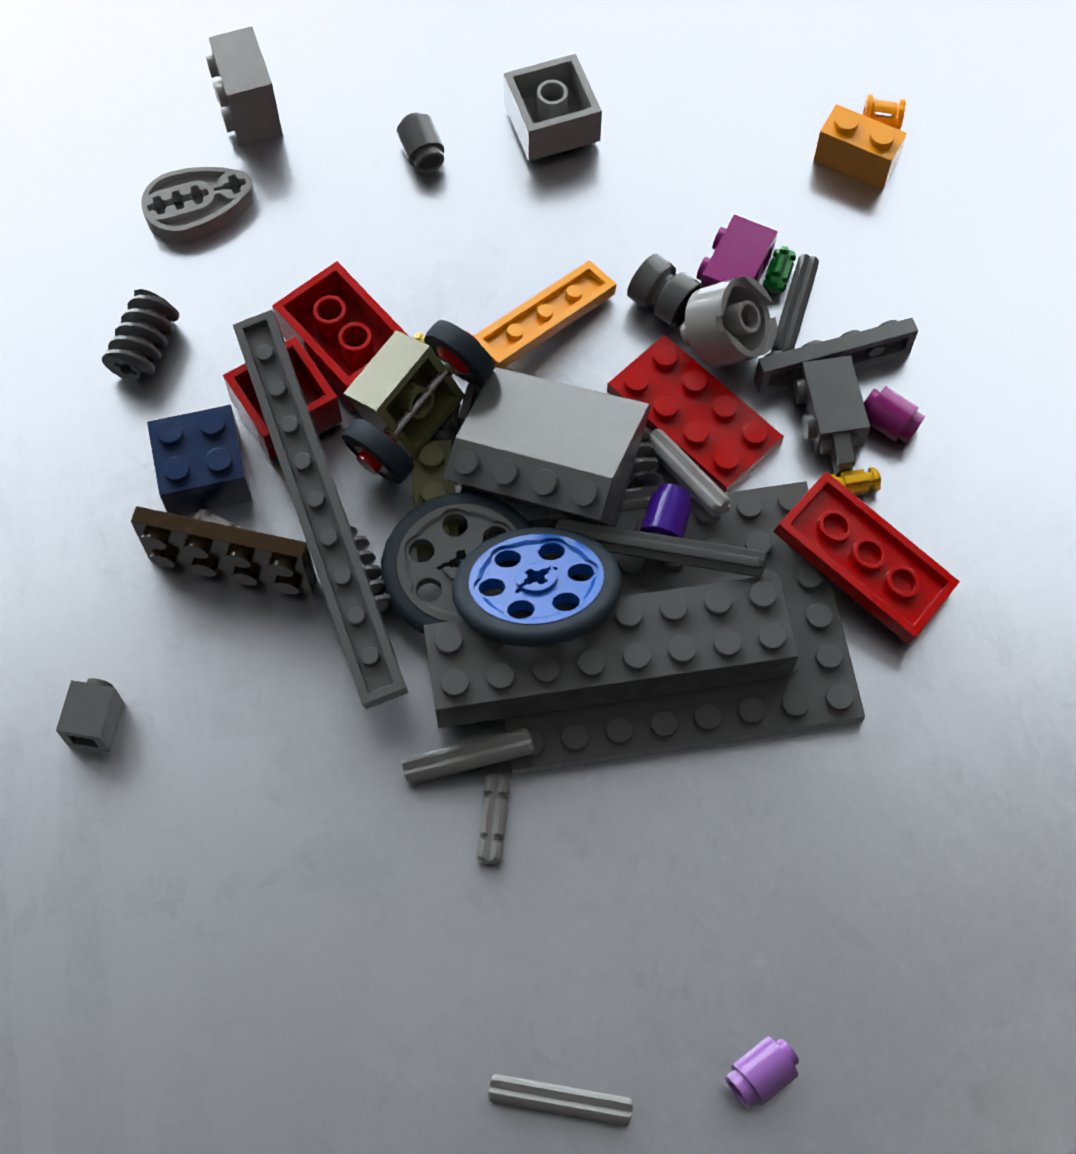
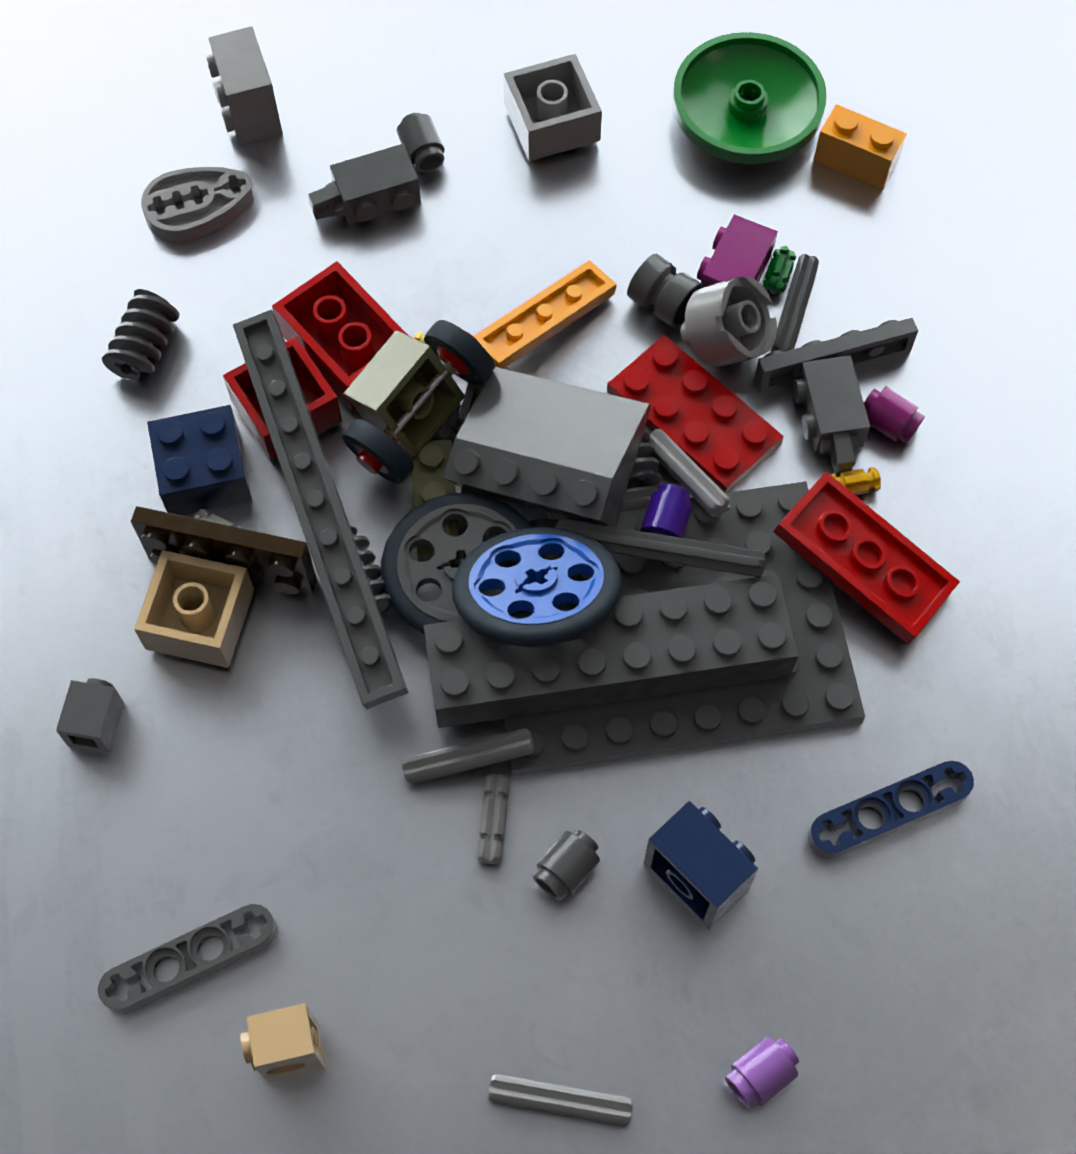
(190, 964): none -> dark grey beam
(194, 608): none -> tan brick
(283, 1043): none -> tan brick
(368, 186): none -> dark grey hinge
(566, 864): none -> dark grey brick
(700, 863): none -> dark blue brick
(749, 97): none -> green dish
(888, 804): none -> dark blue beam
(896, 110): light orange bush -> none

